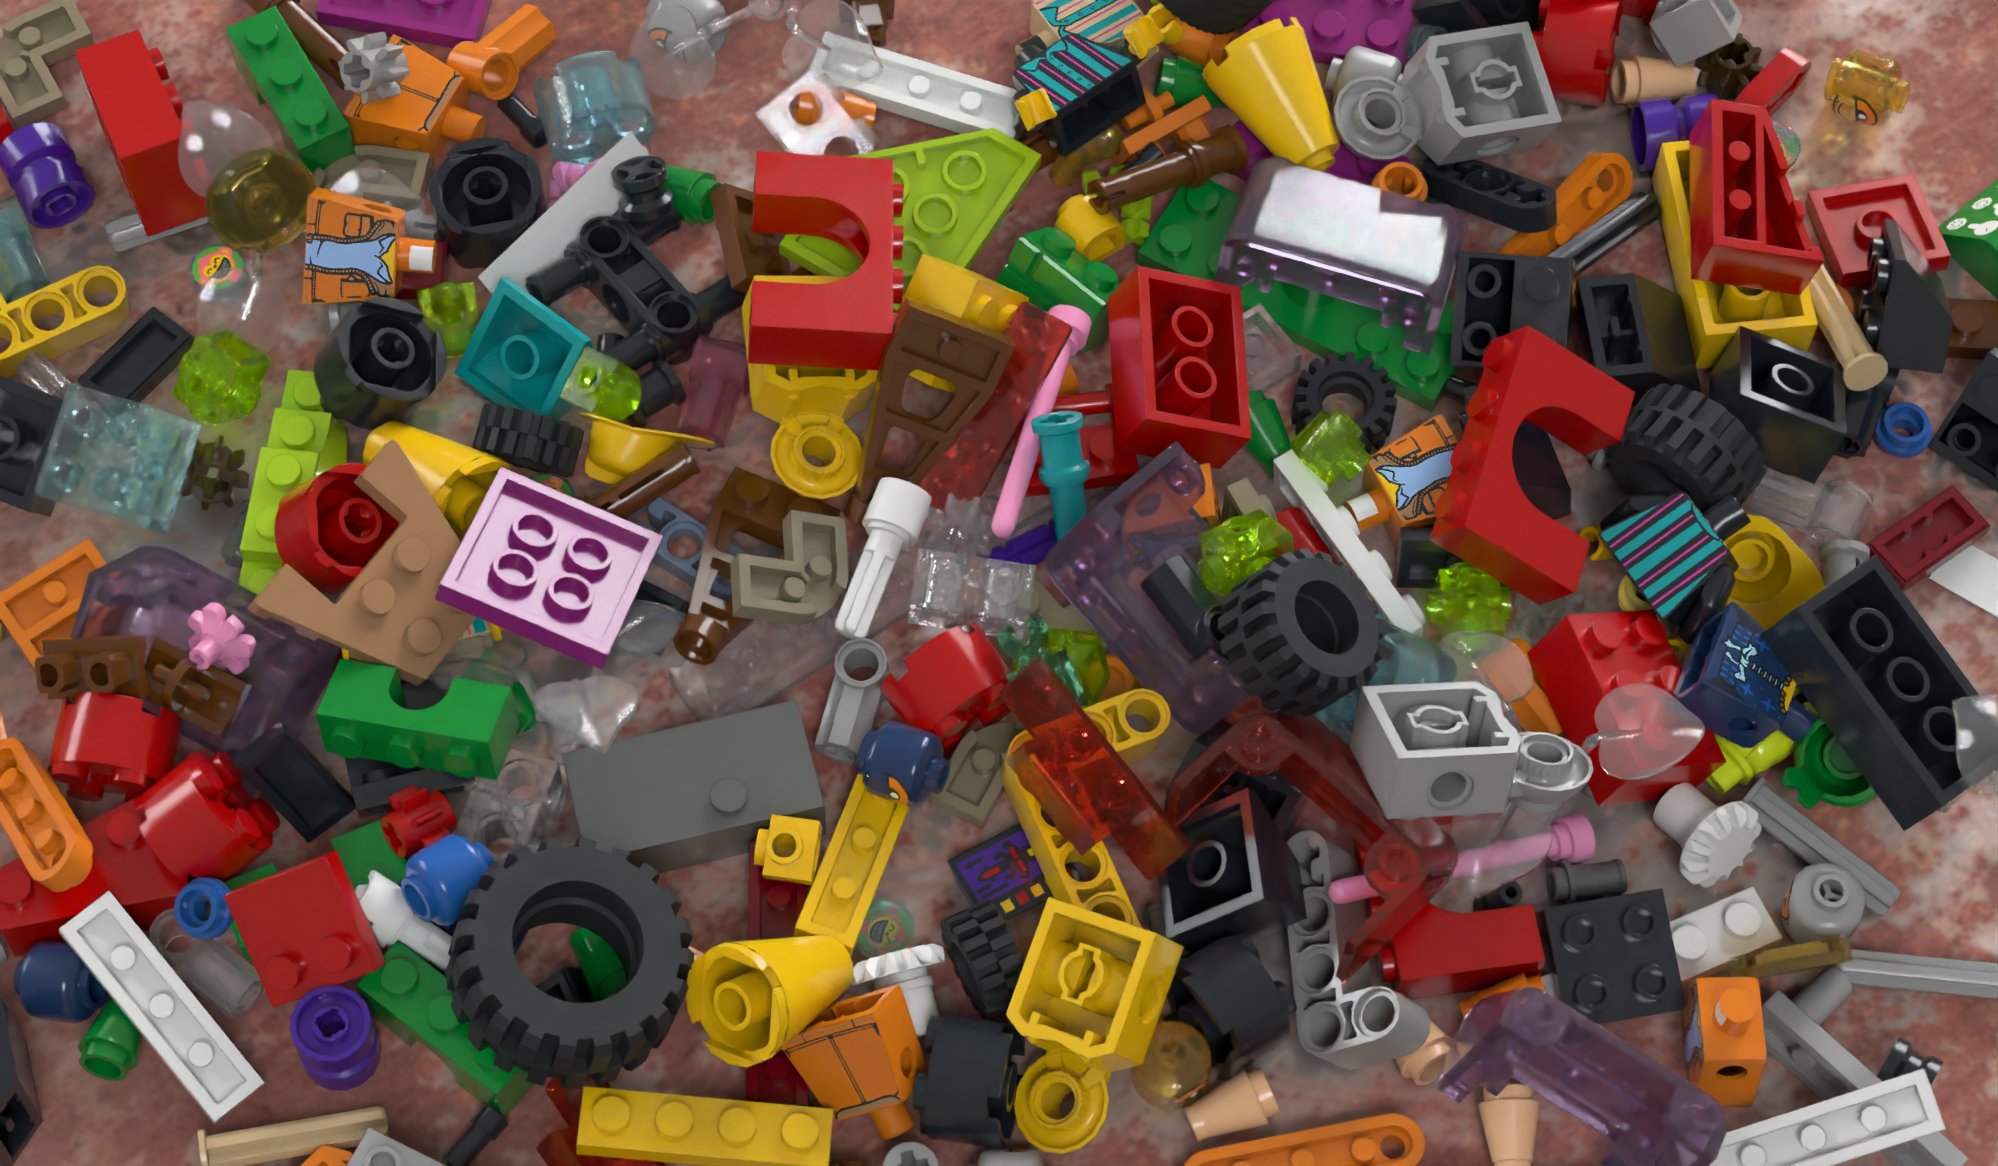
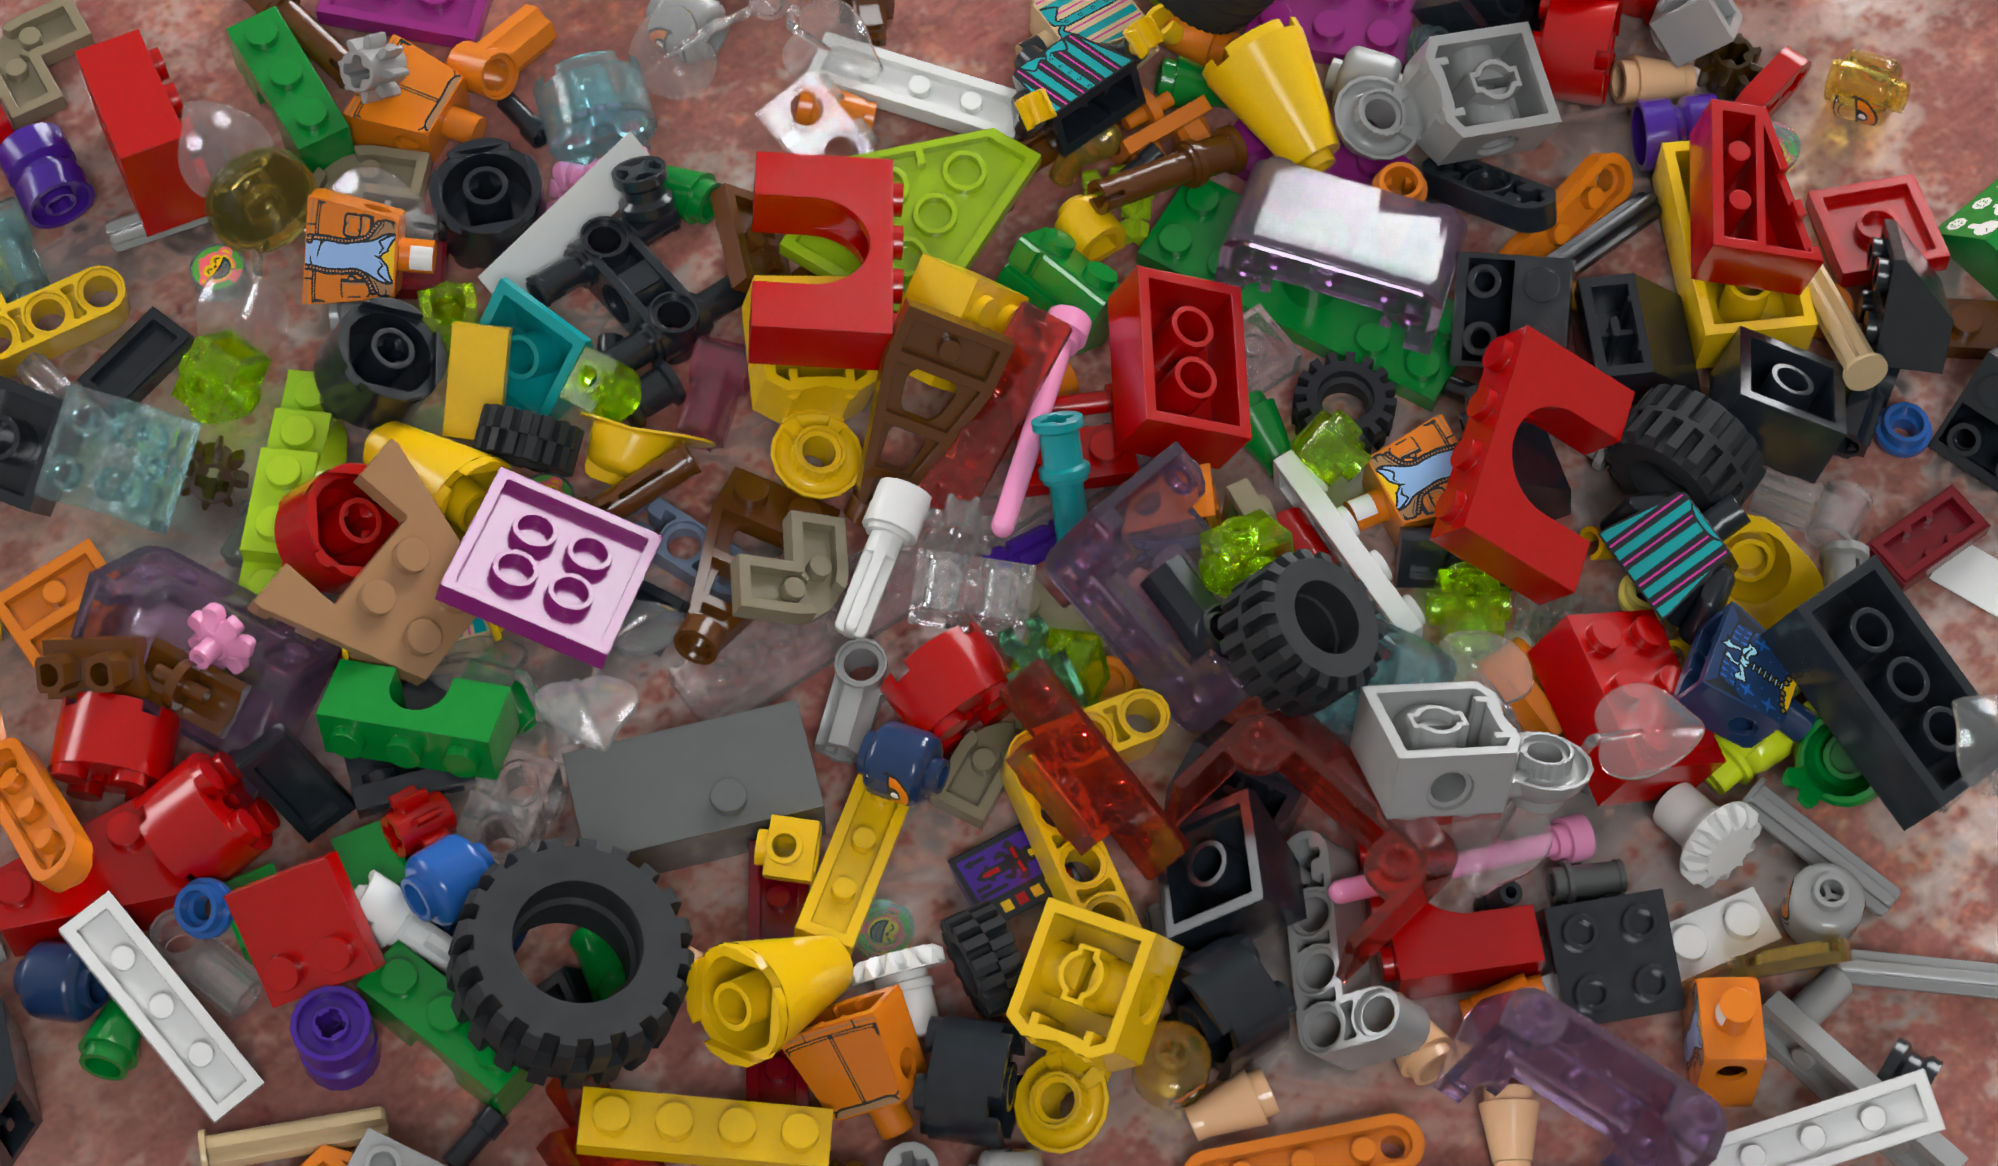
(475, 375): none -> yellow tile

